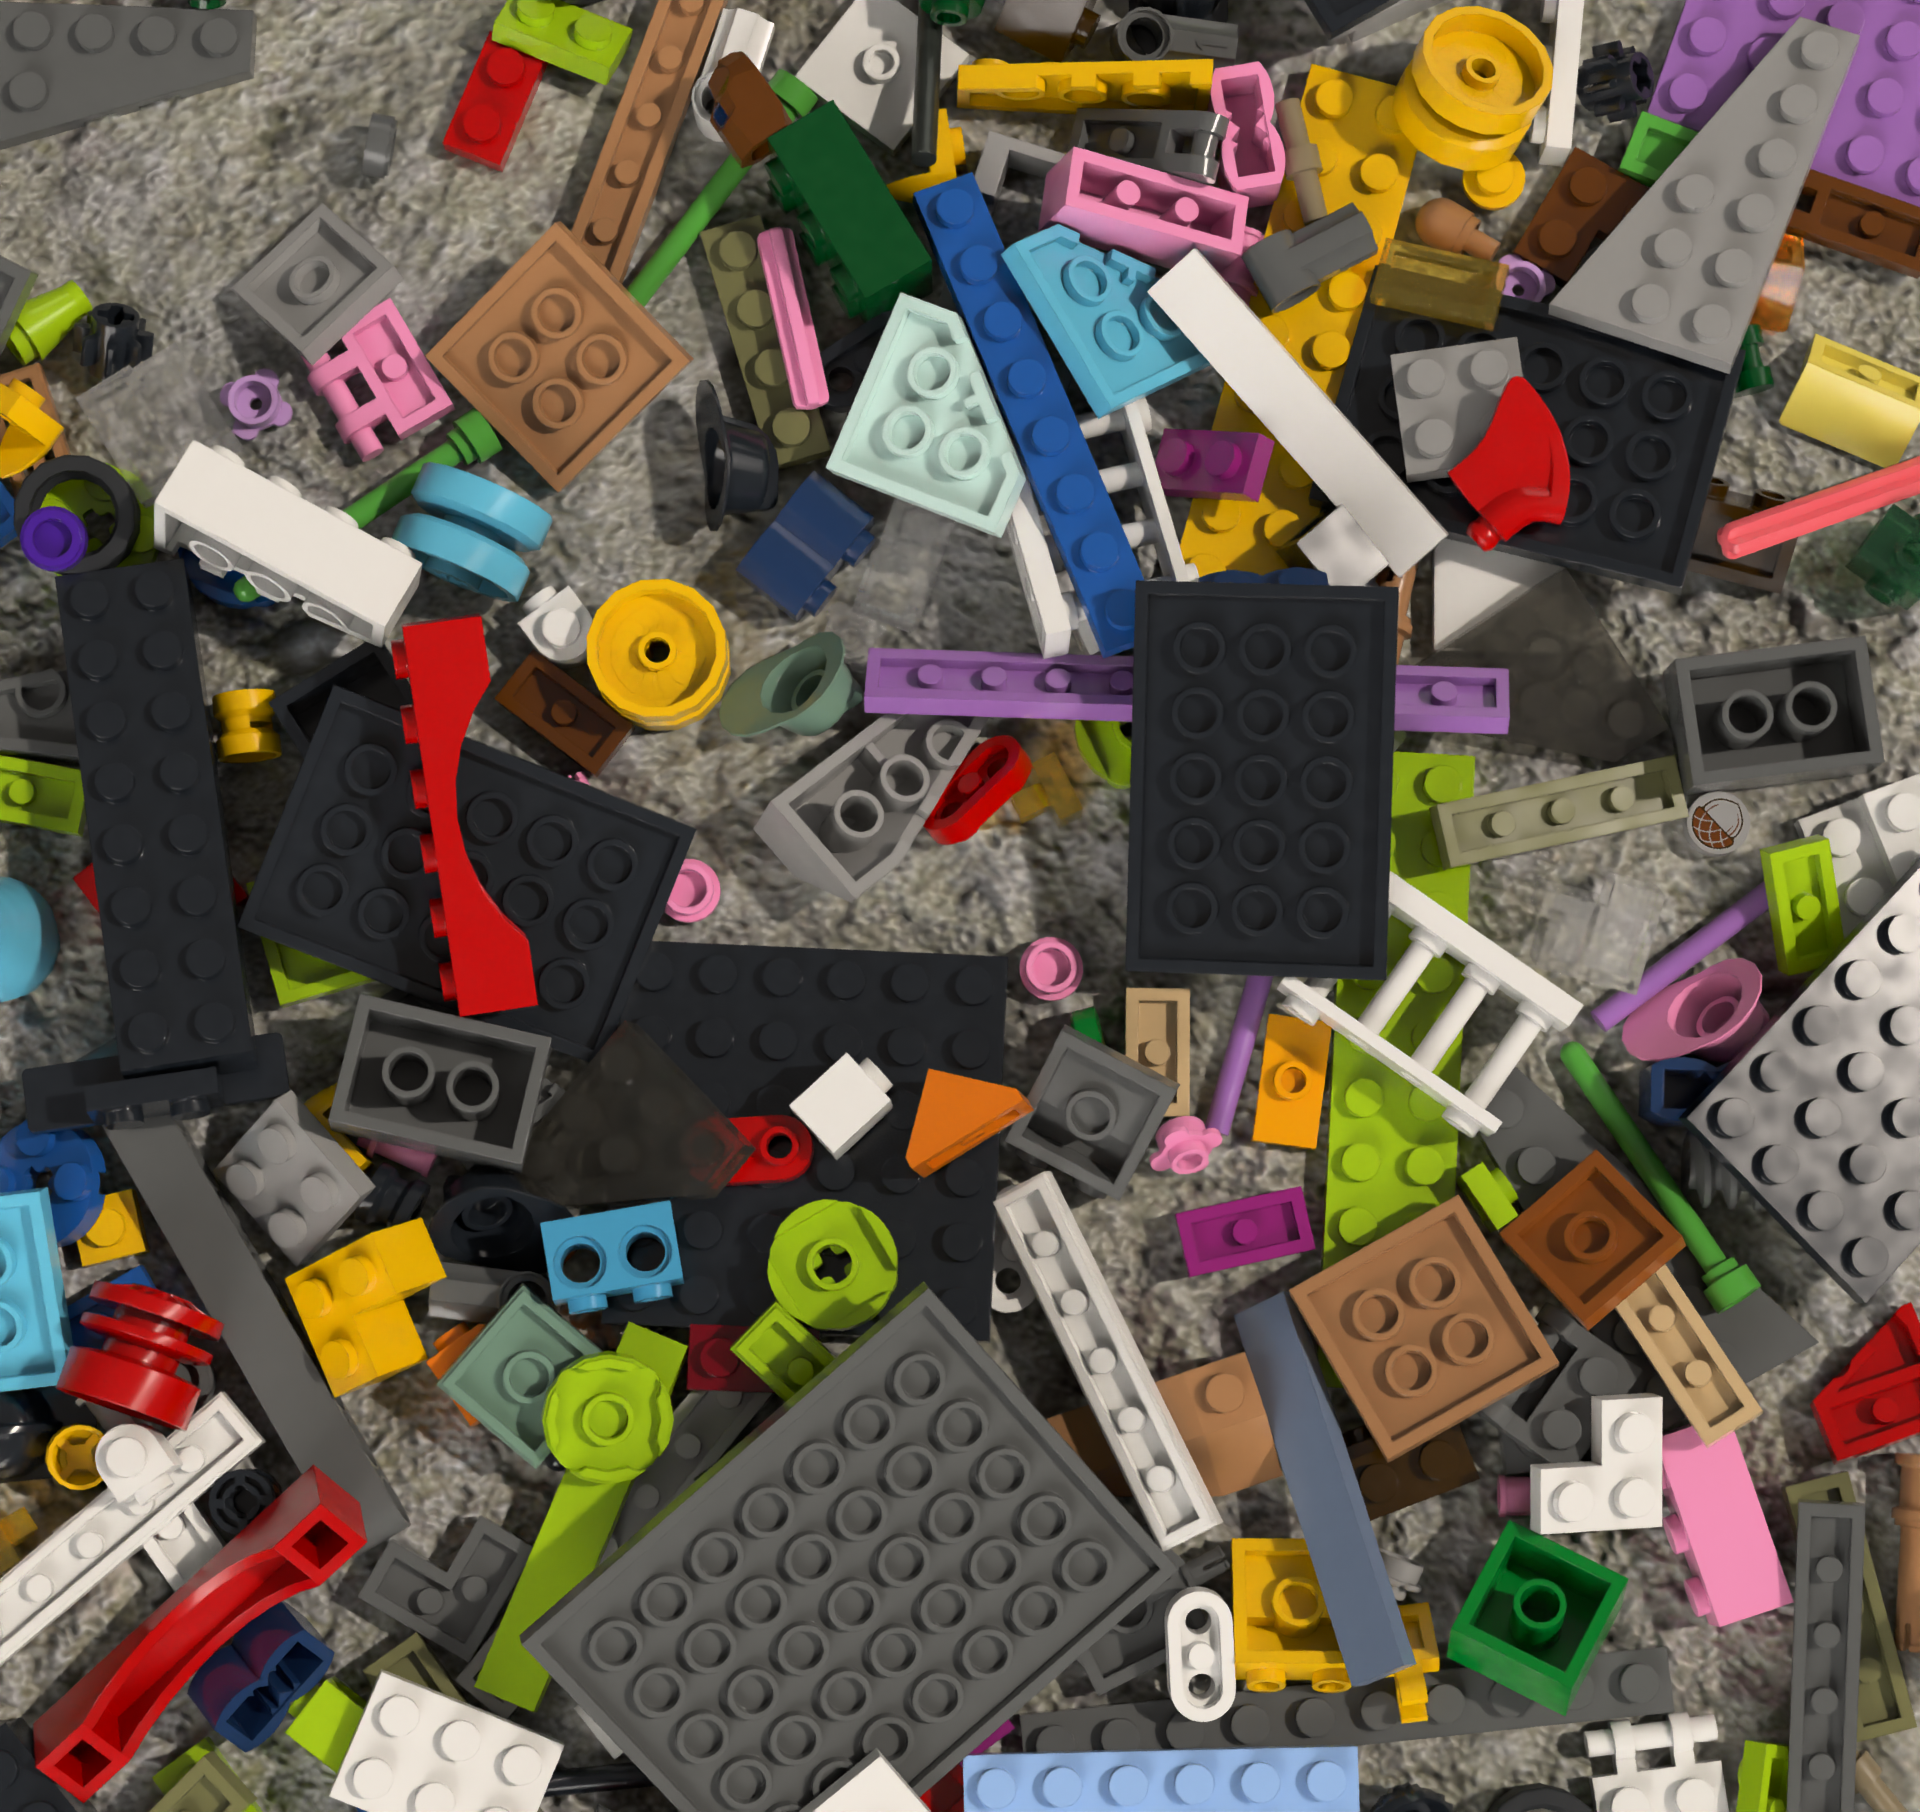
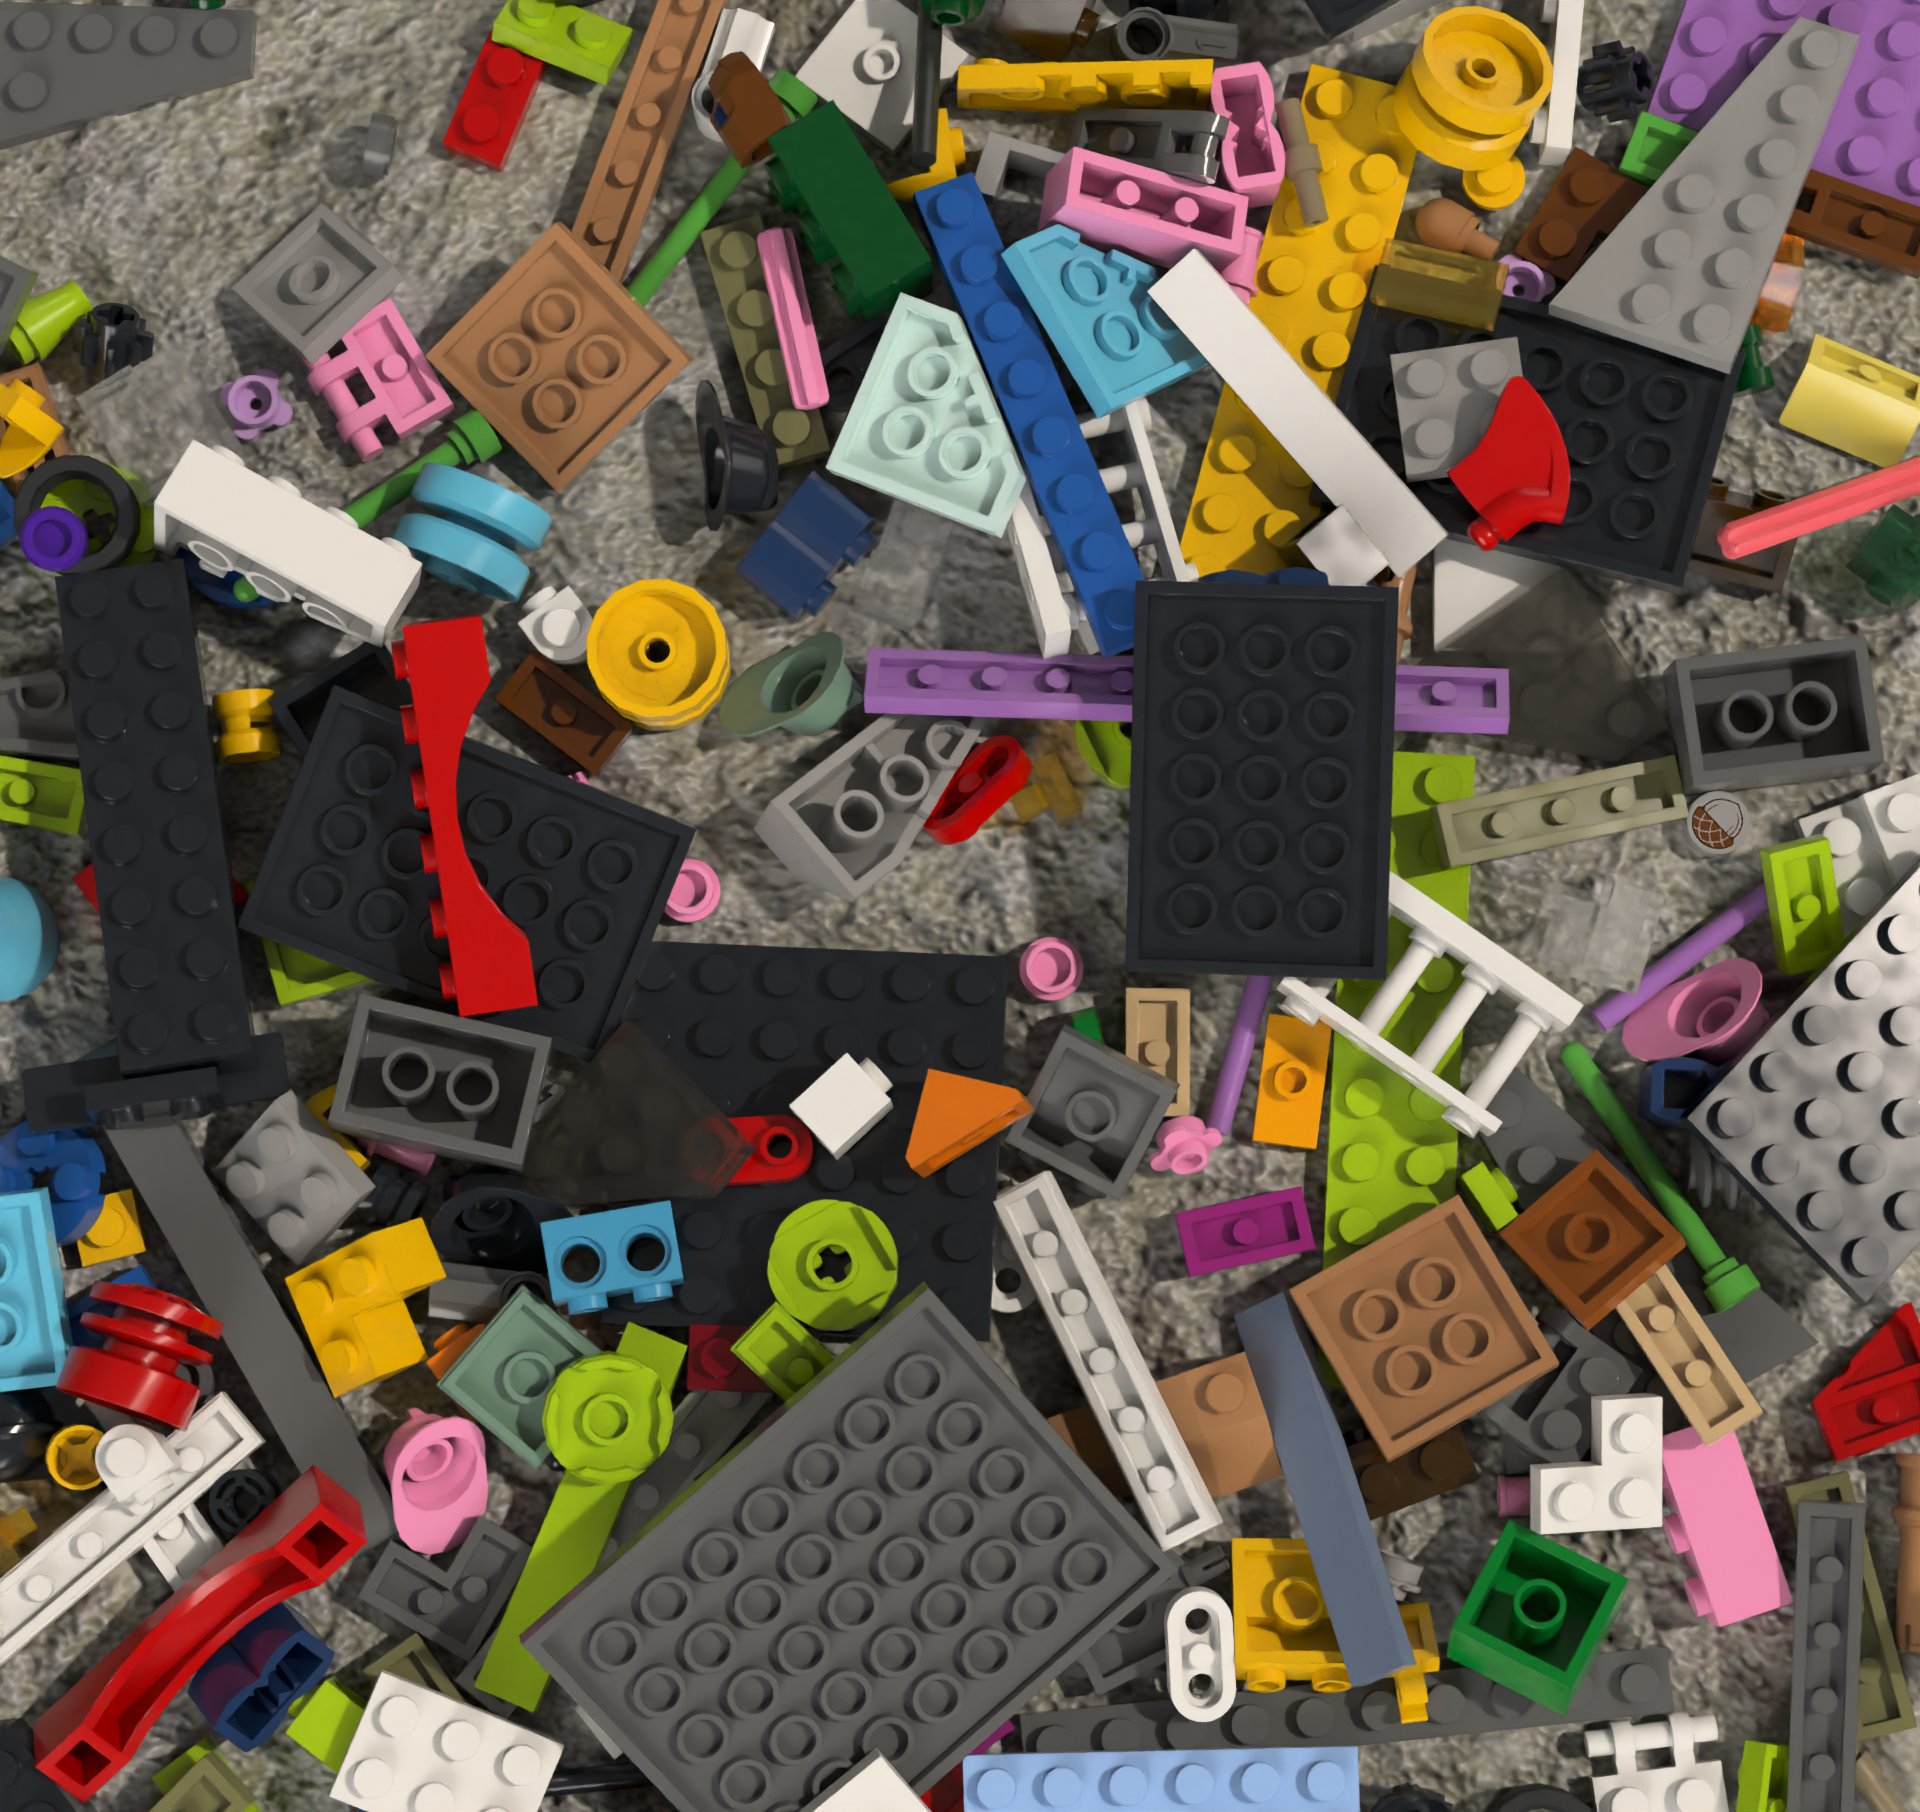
(436, 1480): none -> bright pink piece
(1213, 464): magenta plate -> none
(1294, 264): dark grey piece -> none

